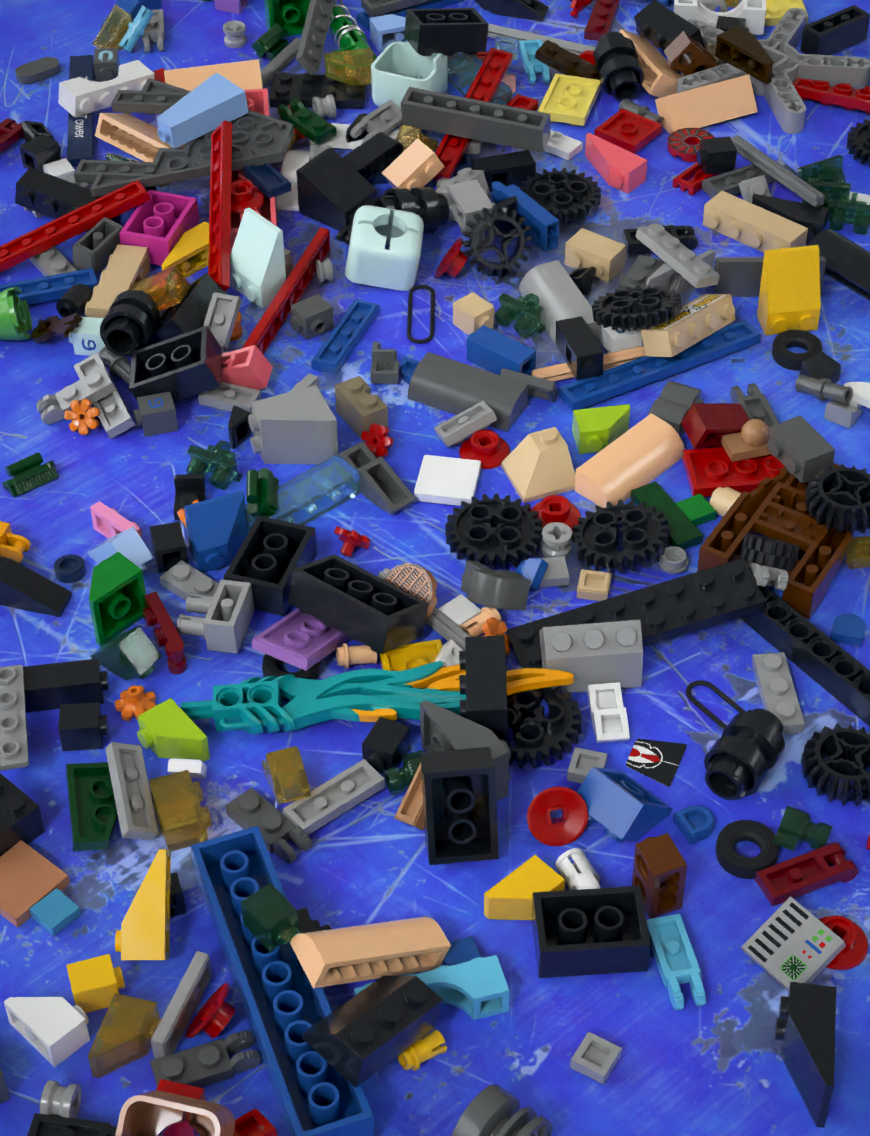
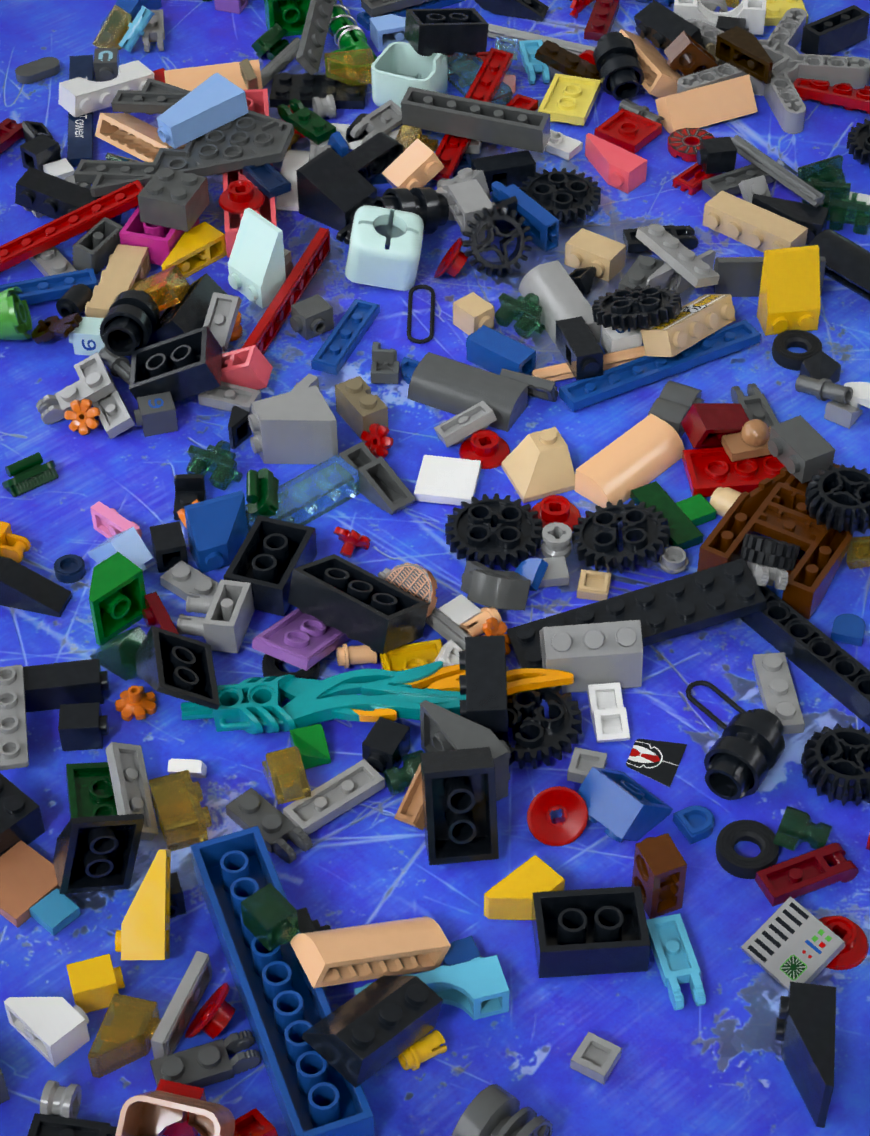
(97, 853): none -> black slope
(172, 733): lime slope -> none
(173, 199): none -> dark grey brick
(178, 667): none -> black slope
(220, 205): red tile -> none
(234, 34): light grey wheel -> none
(248, 74): none -> dark tan tile
(311, 744): none -> green slope
(324, 270): light grey bush -> none
(339, 144): none -> blue tile
(584, 877): white hinge -> none
(599, 426): lime slope -> none

